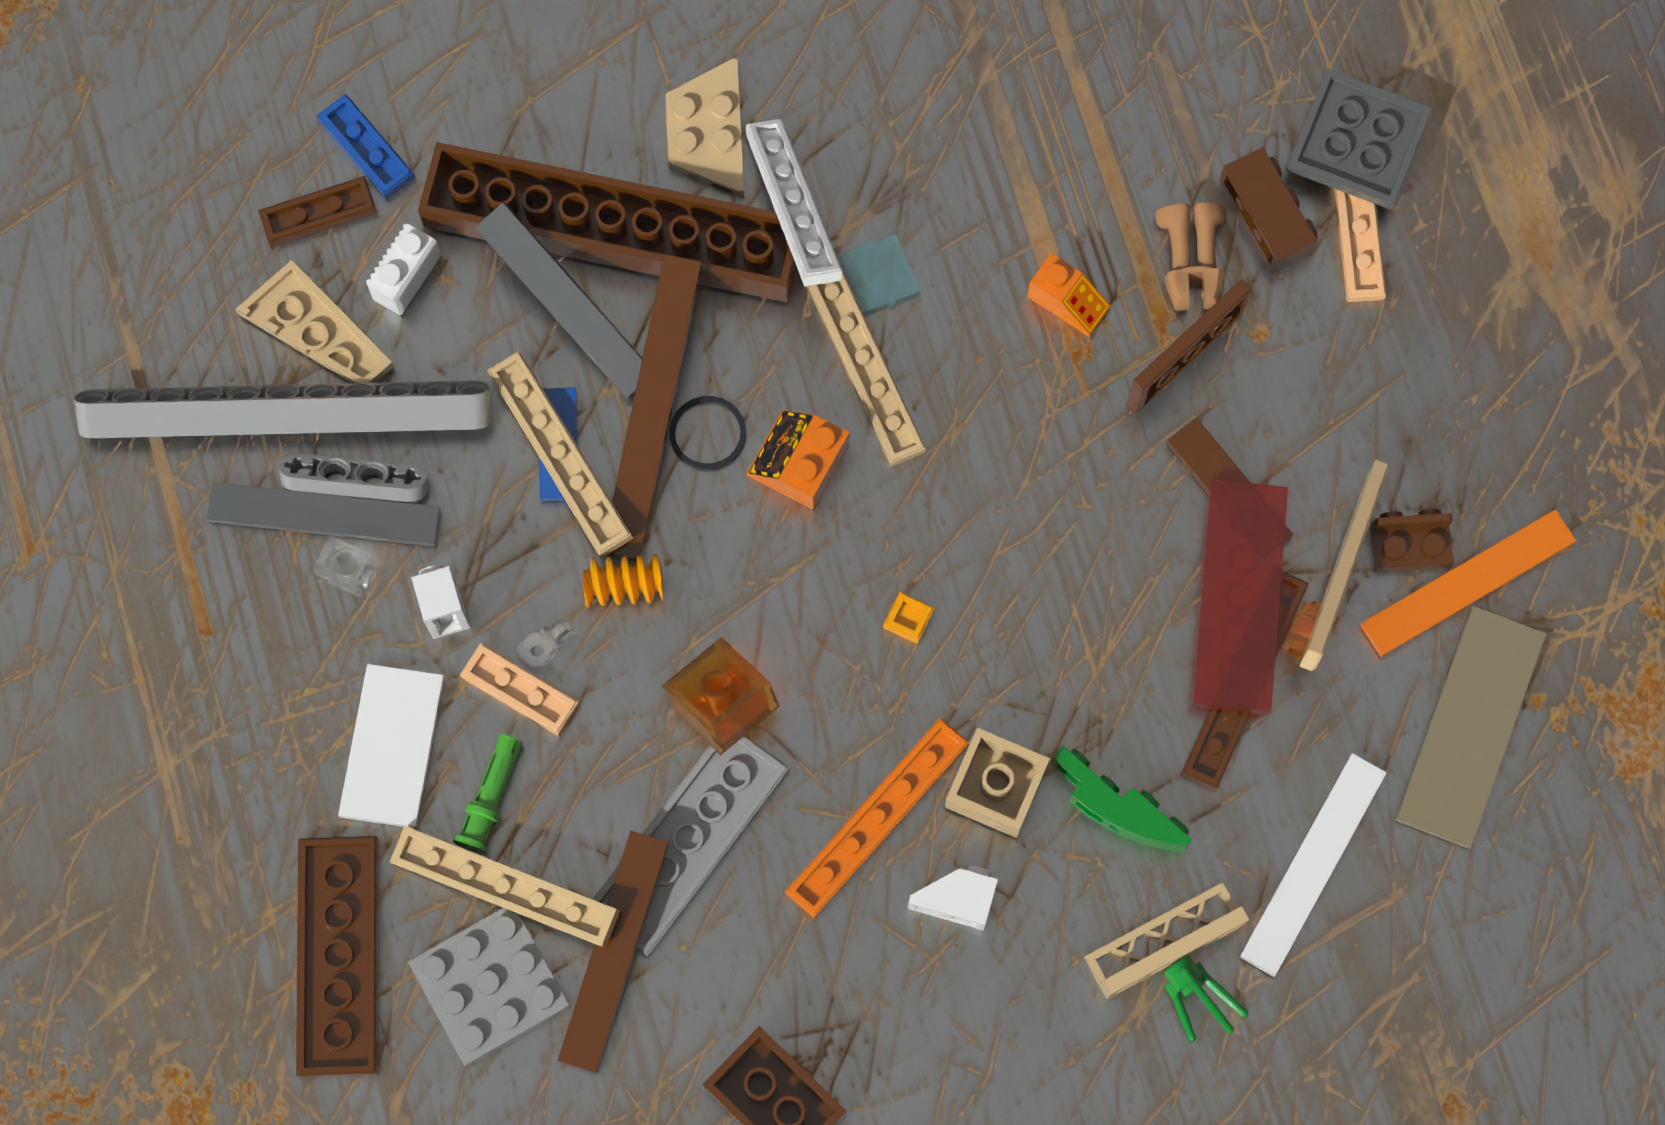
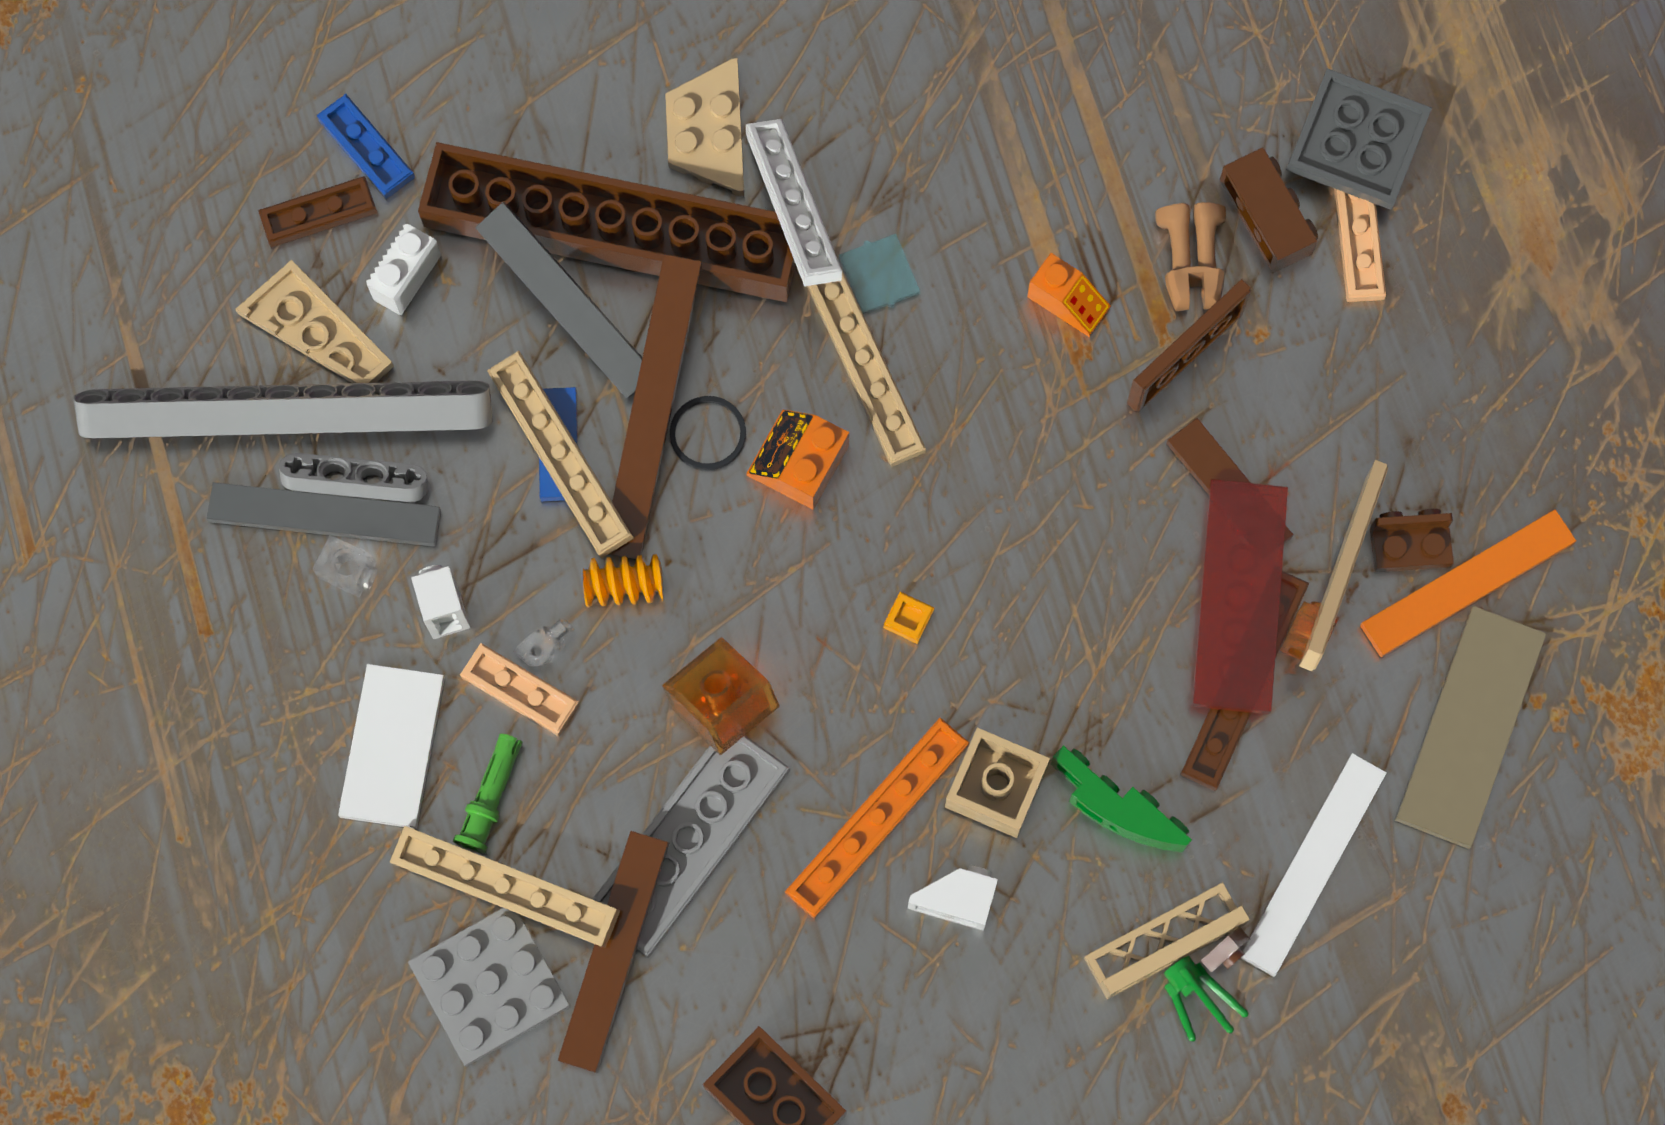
(337, 956): reddish brown tile -> none
(1227, 951): none -> plate

